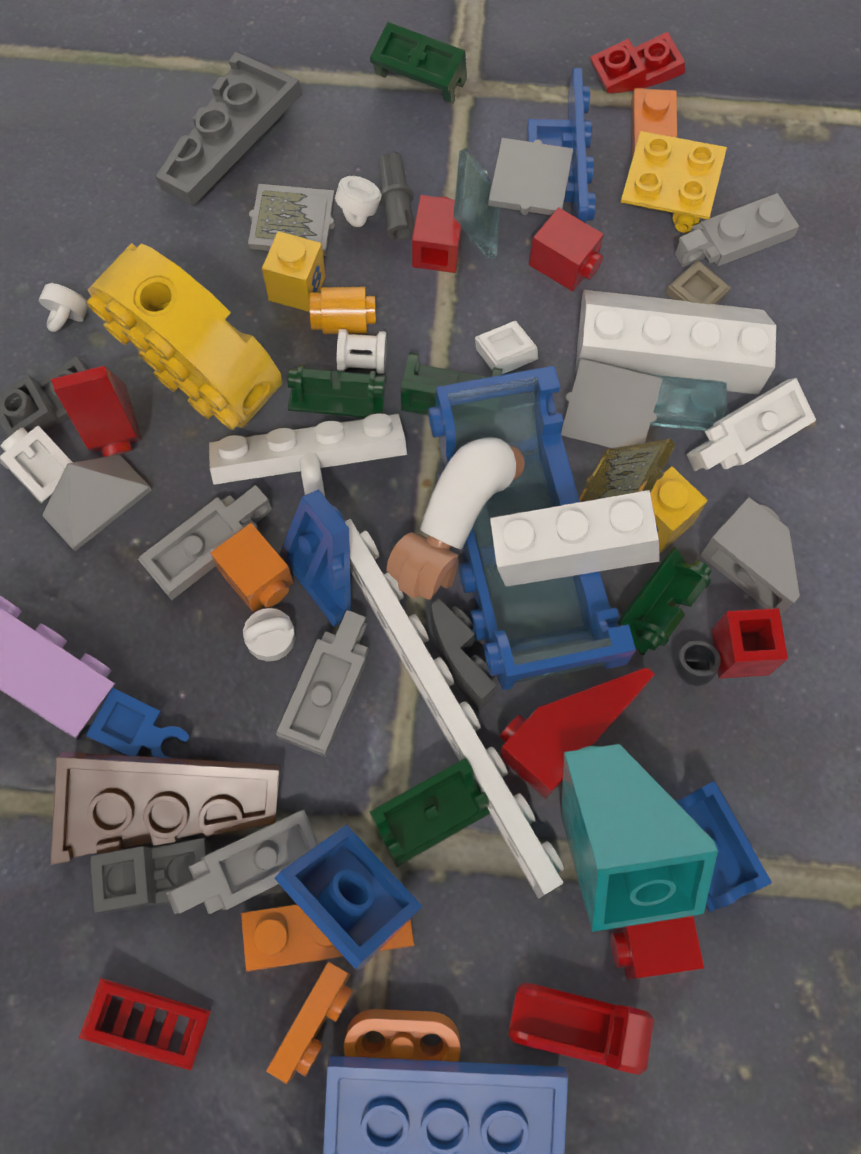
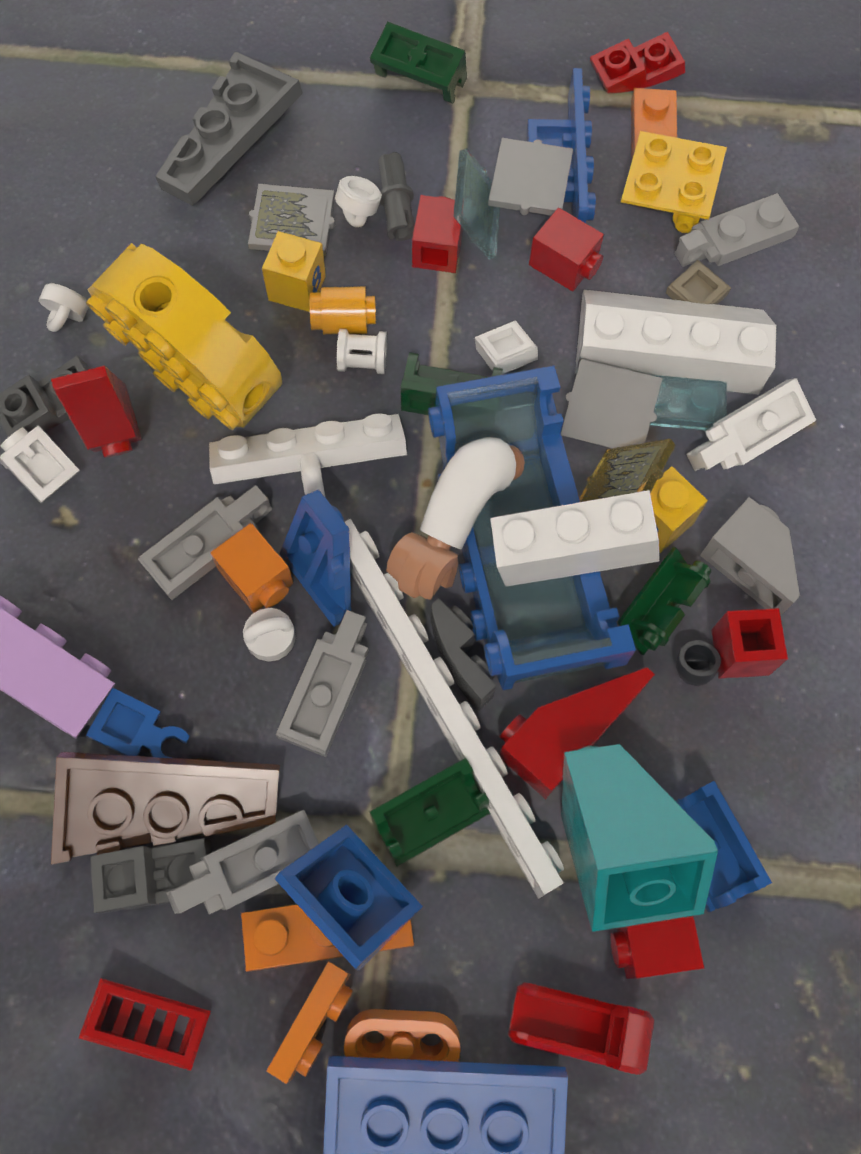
(92, 497): light grey slope -> none
(336, 392): dark green hinge -> none

